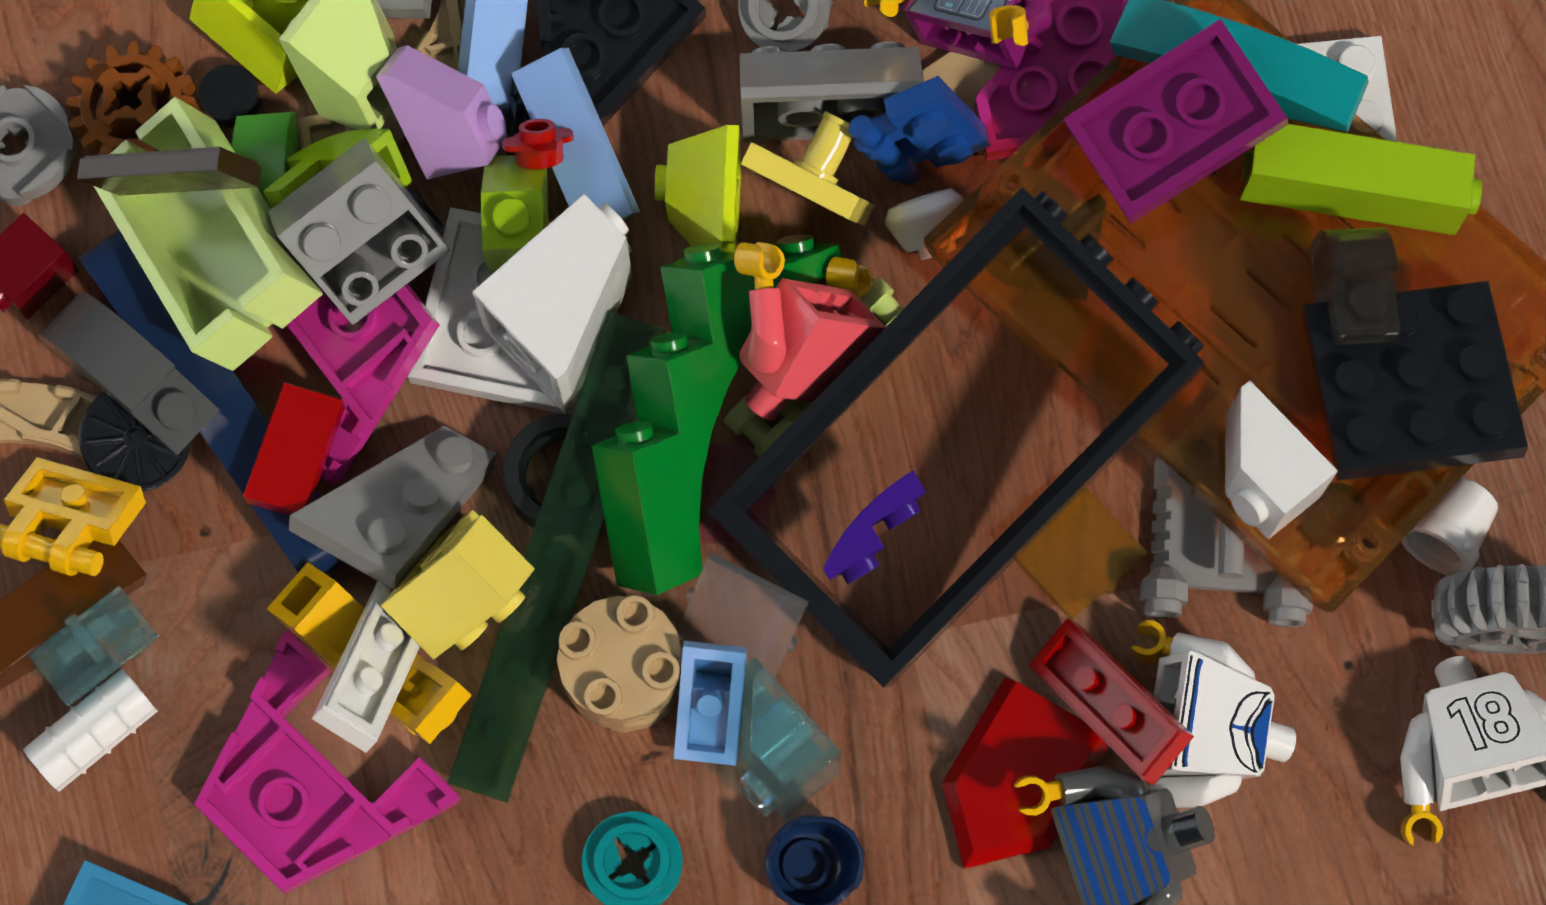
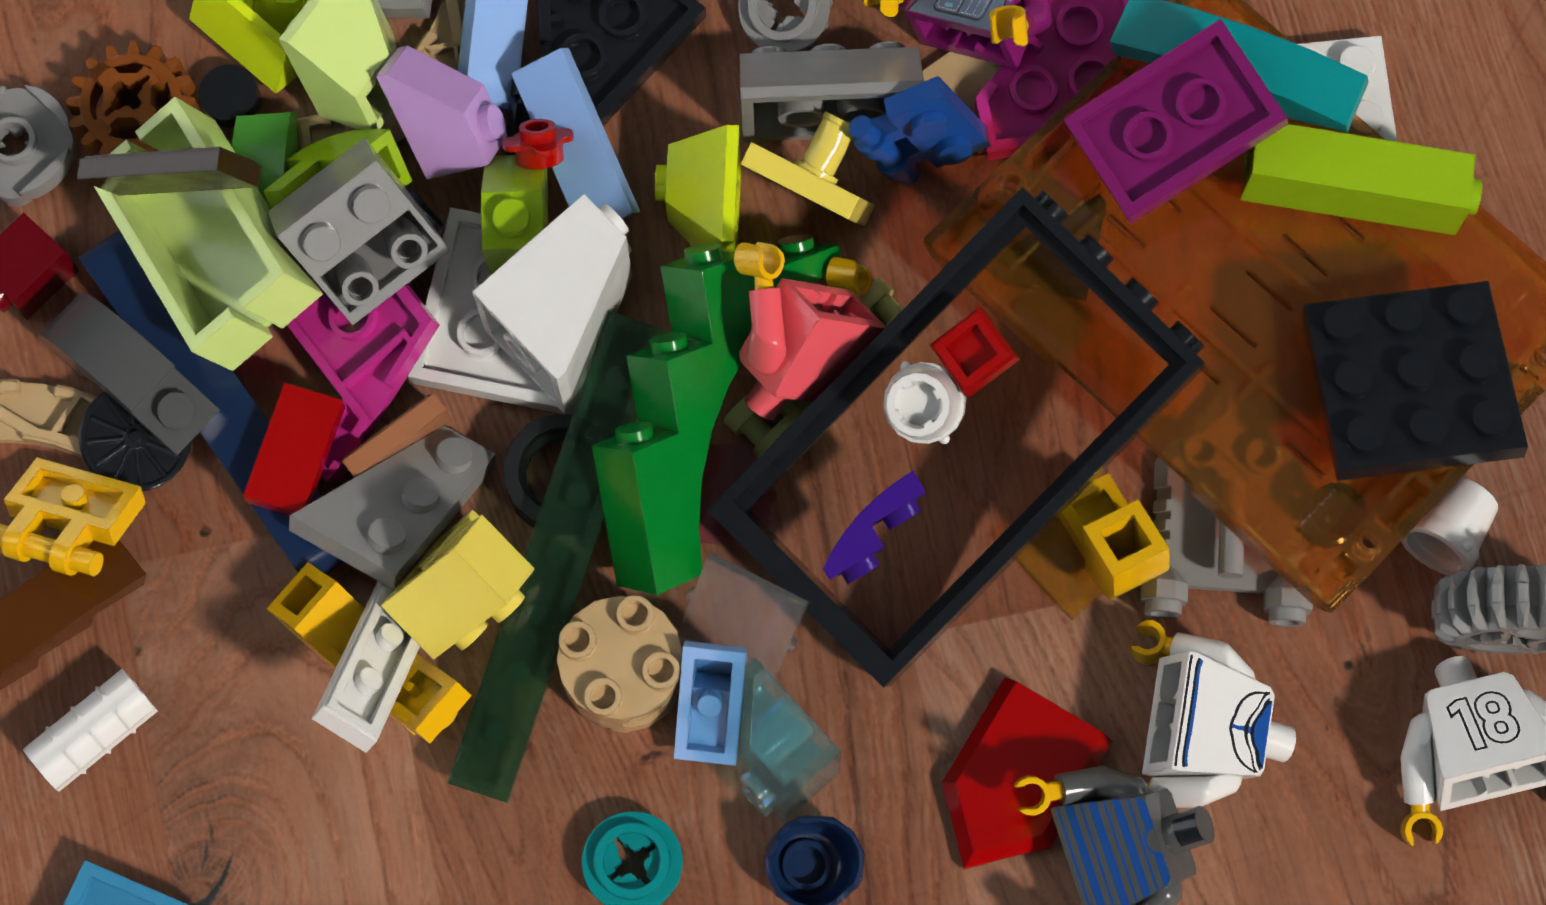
(93, 646): clear light blue hips -> none
(288, 801): dark pink wing -> none
(402, 432): none -> nougat tile
(918, 217): white cone -> none
(924, 403): none -> white piece
(974, 352): none -> red tile
(1111, 701): red tile -> none
(1115, 538): none -> yellow brick
(1269, 464): white slope -> none
(1356, 278): clear smoke brick -> none

